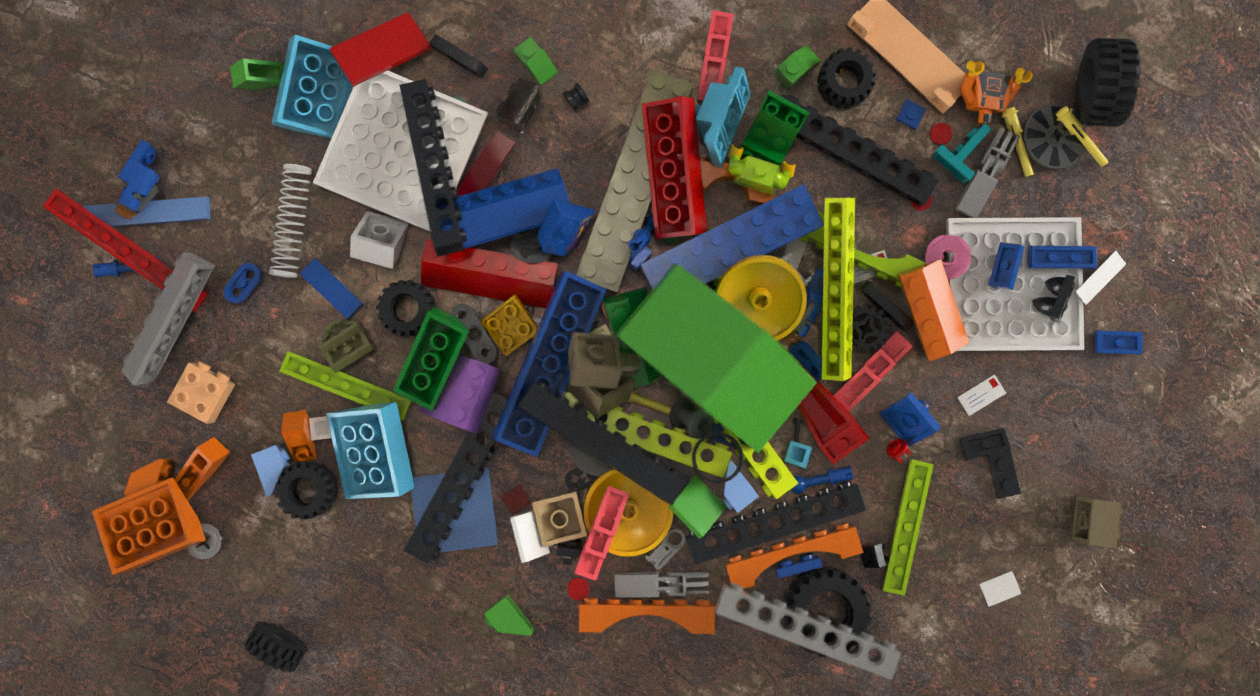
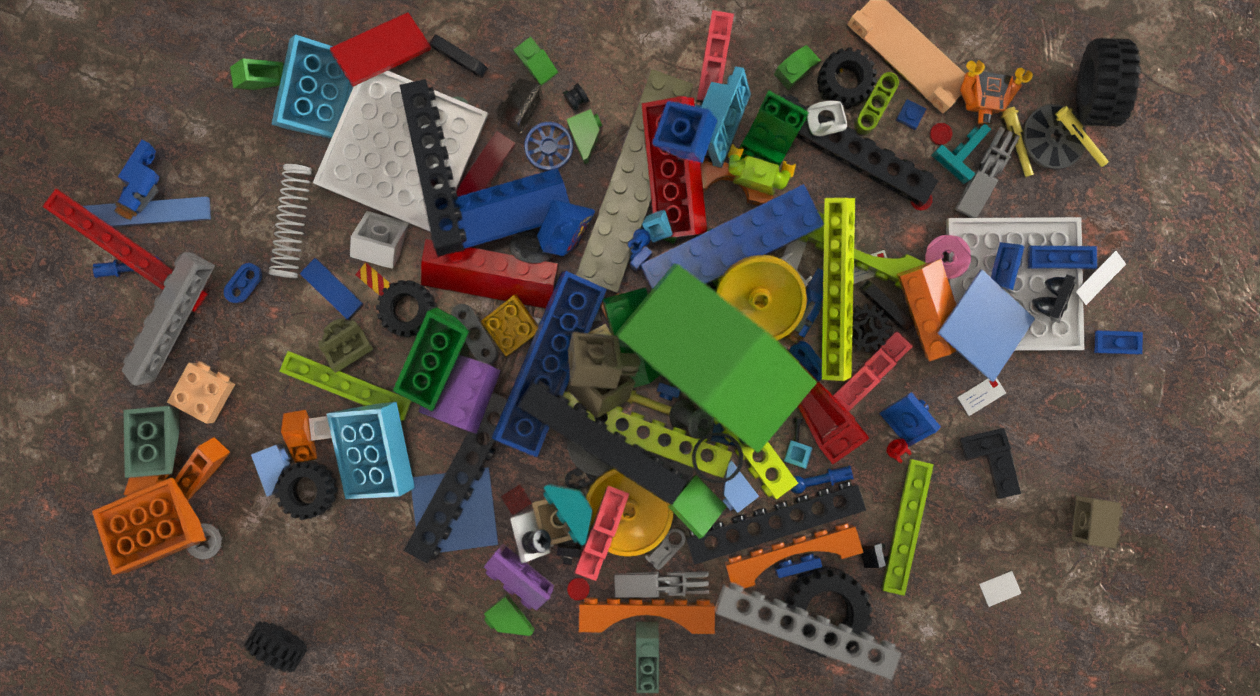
(150, 440): none -> sand green slope
(372, 279): none -> sticker
(519, 578): none -> medium lavender slope
(536, 541): none -> black wheel
(548, 146): none -> blue wheel
(572, 509): none -> teal slope
(585, 132): none -> bright green slope
(647, 657): none -> sand green slope
(657, 225): none -> medium azure slope
(667, 392): none -> blue plate
(685, 131): none -> blue slope
(830, 127): none -> white piece
(878, 93): none -> lime beam
(986, 325): none -> medium blue piece

